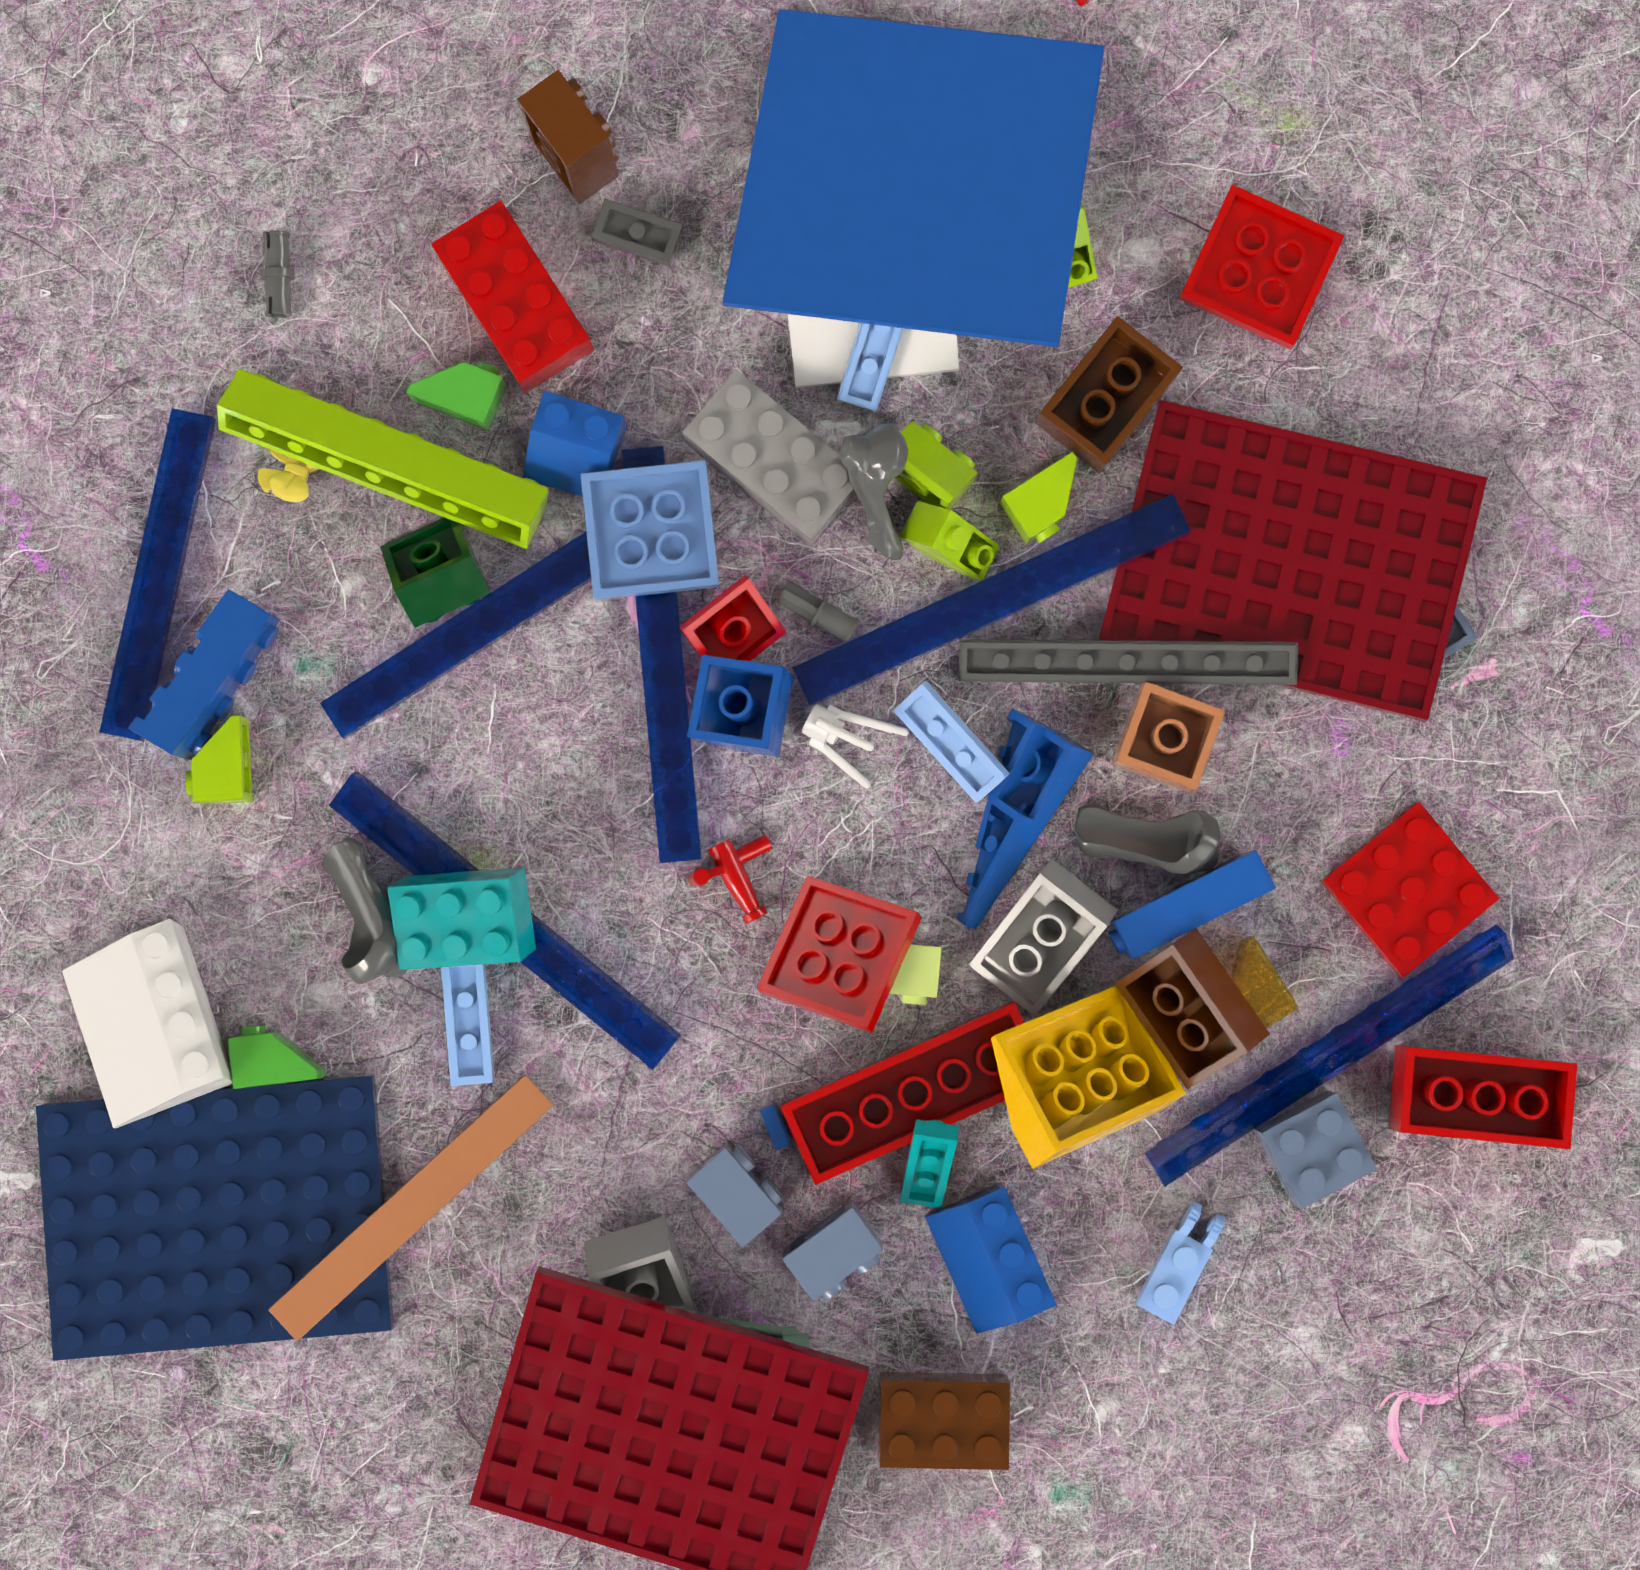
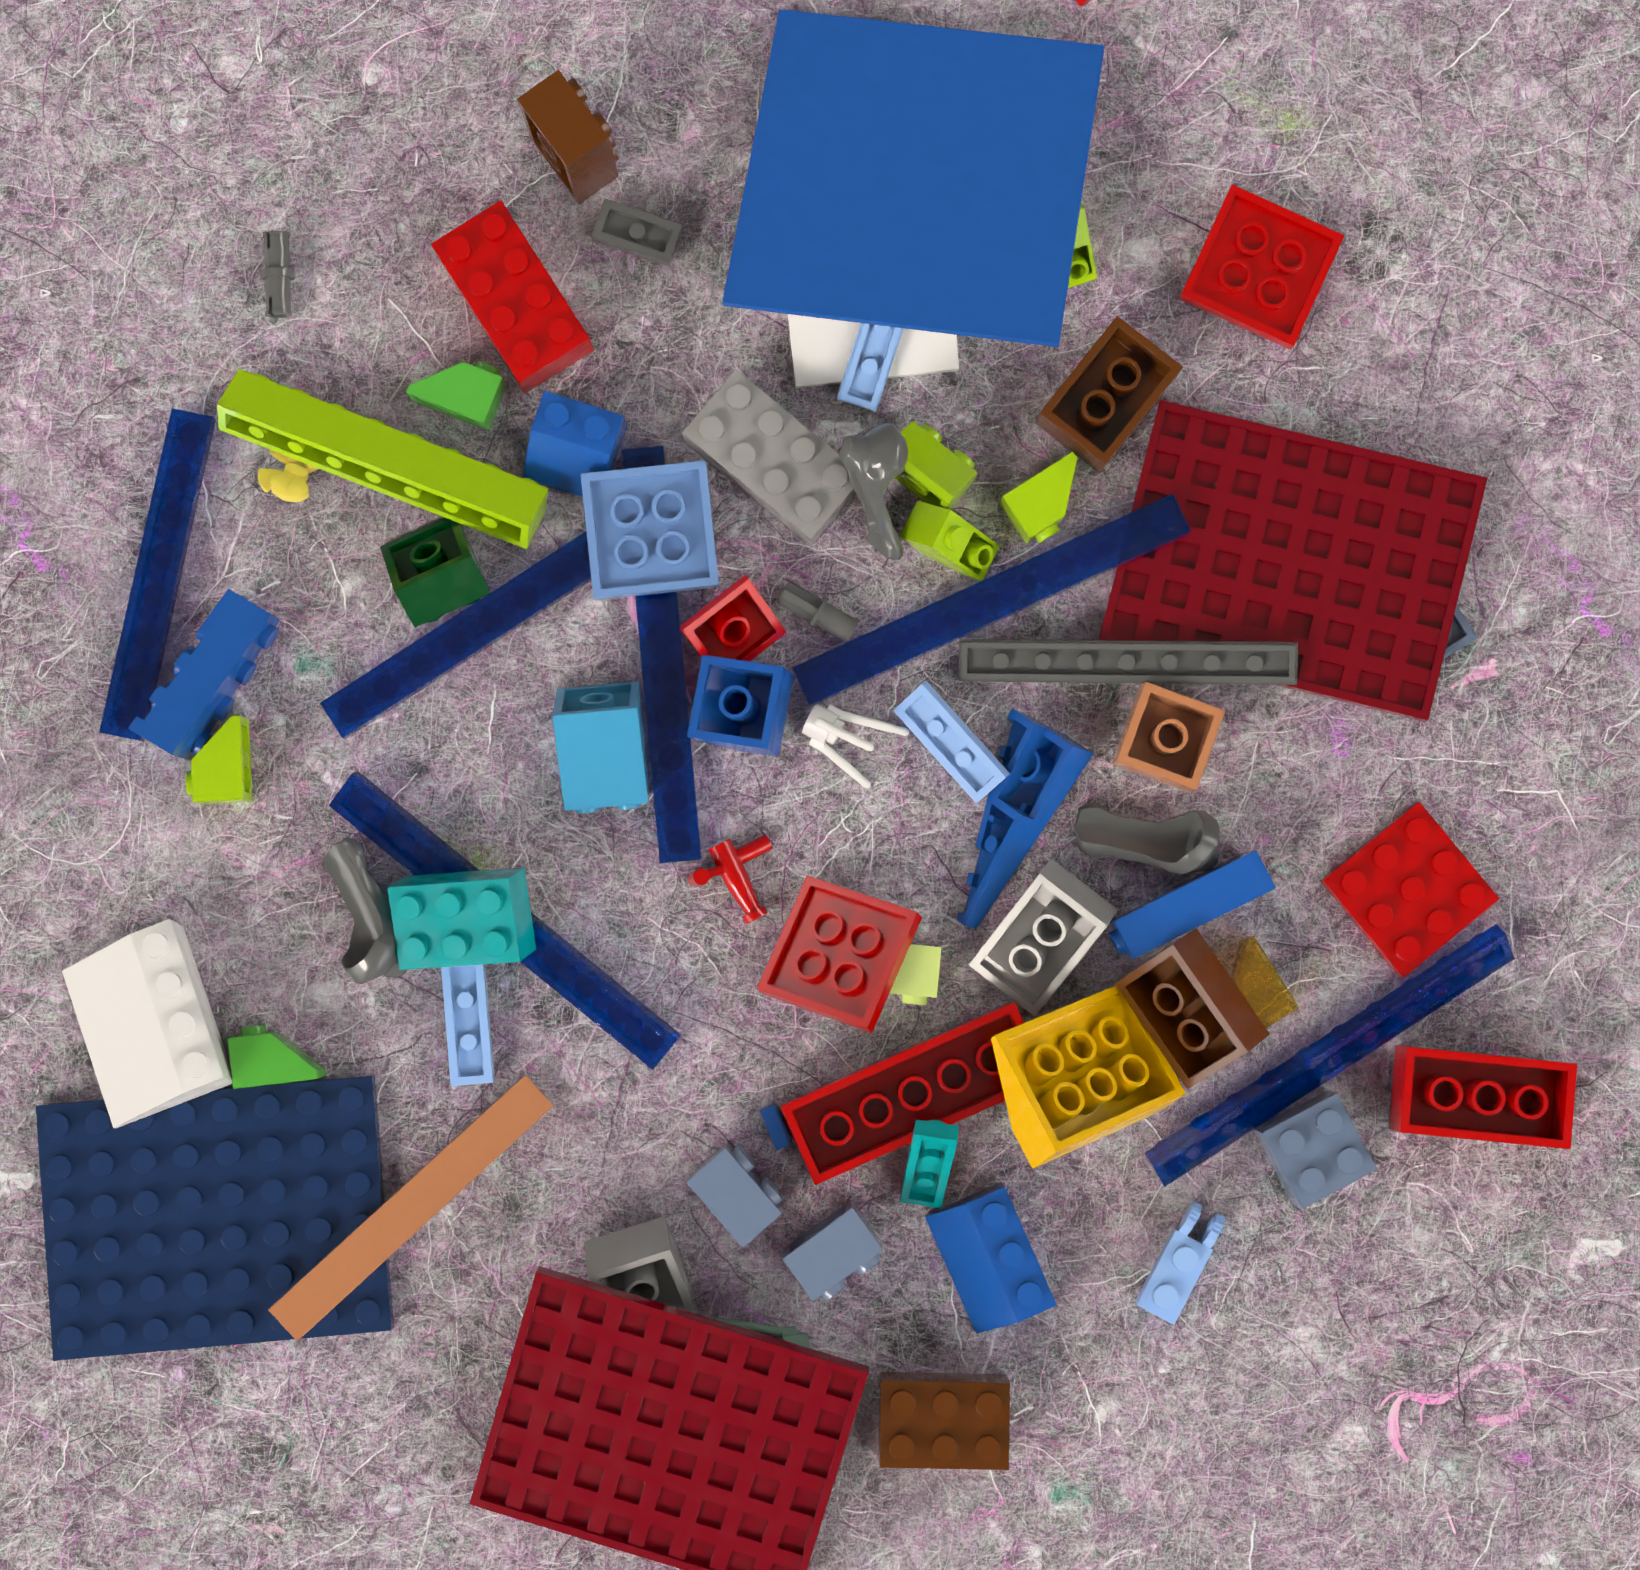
(601, 746): none -> dark azure slope

